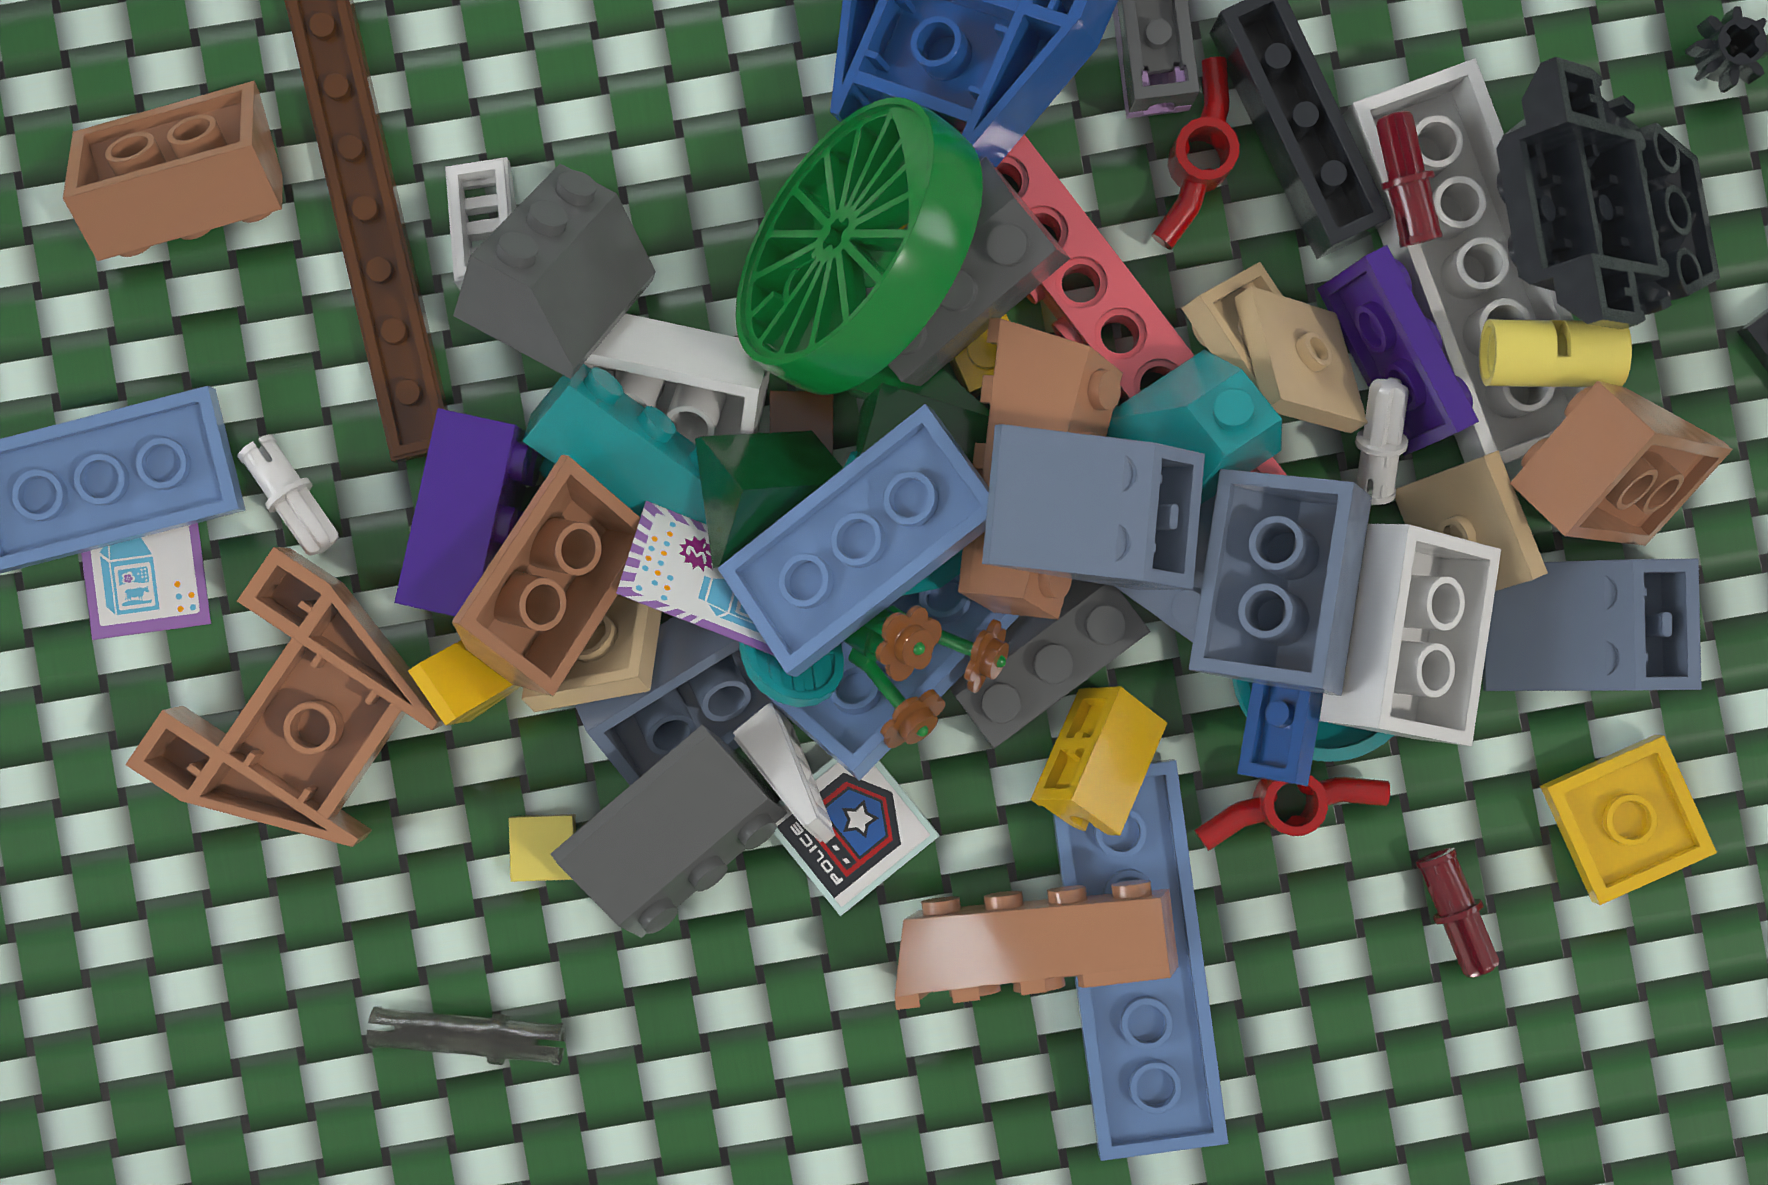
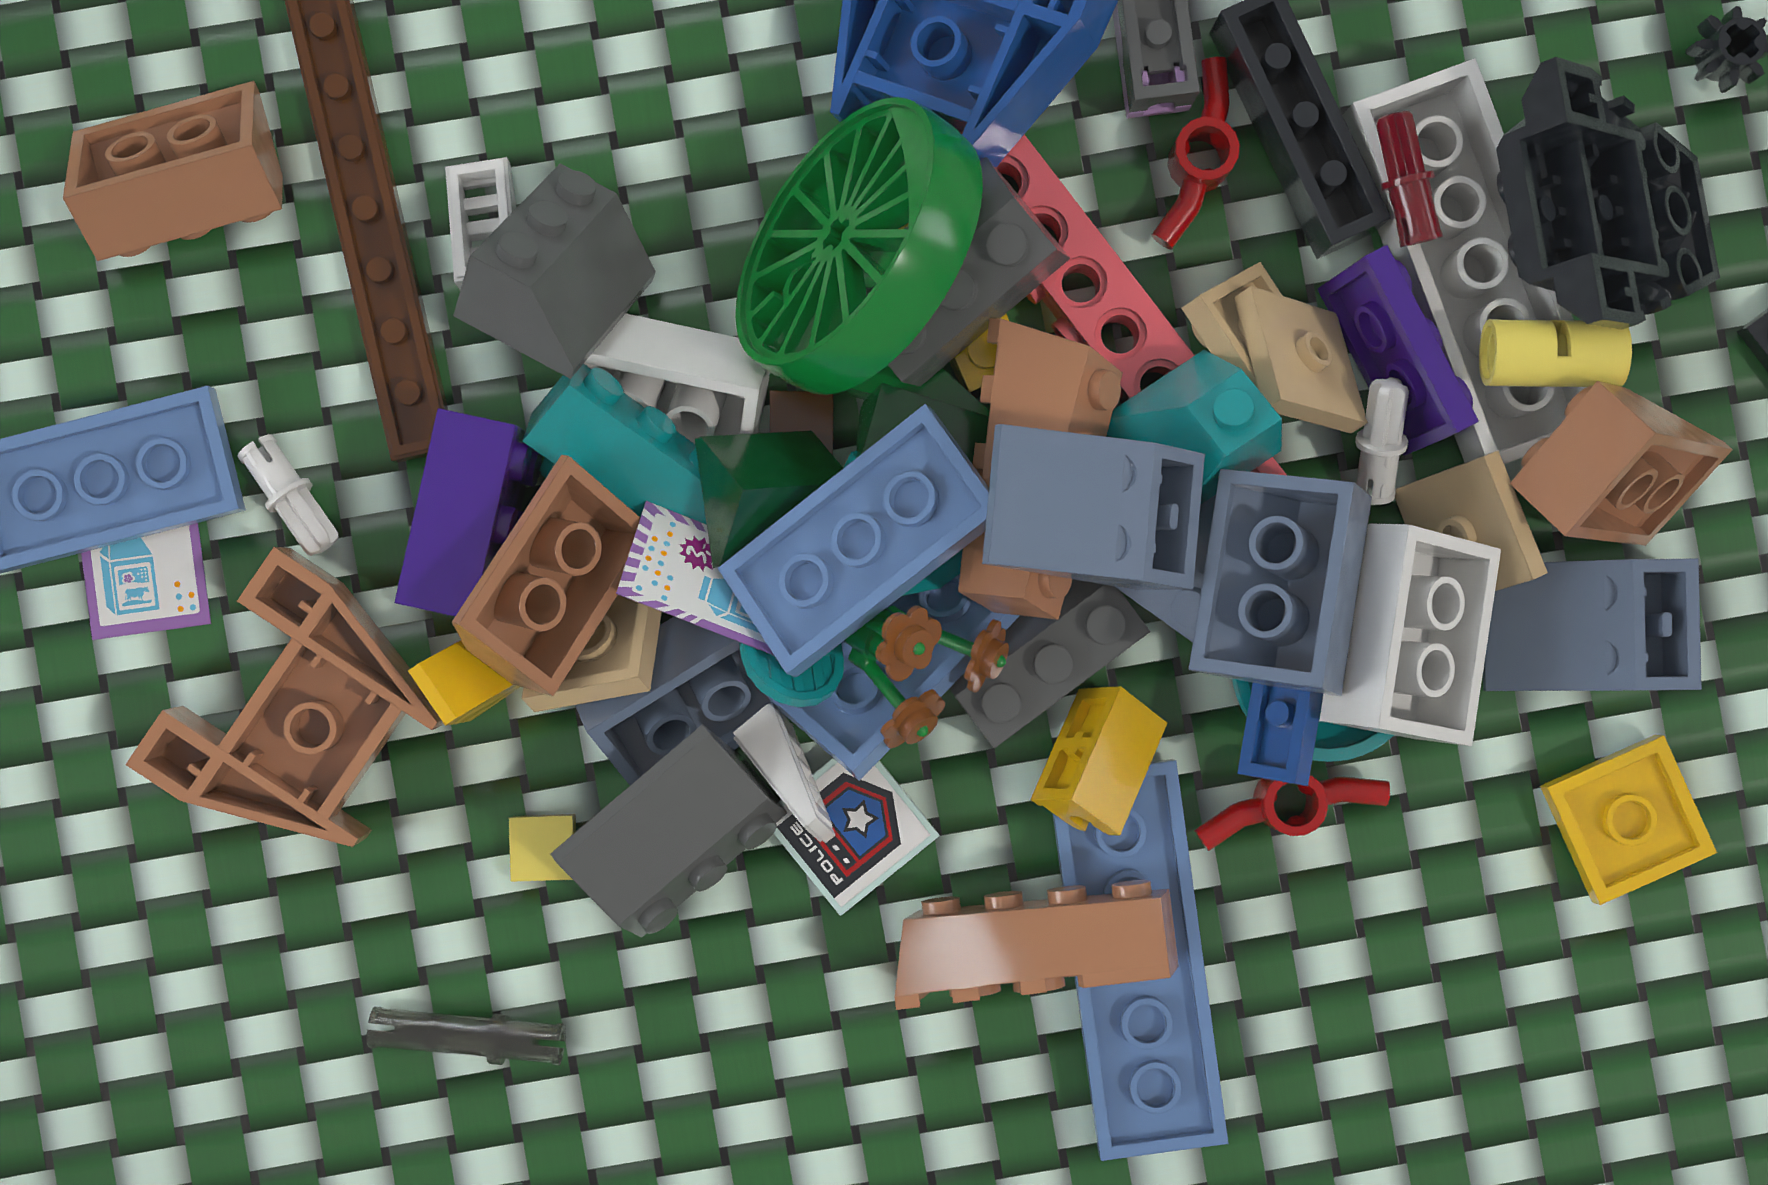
(1458, 912): dark red axle -> none

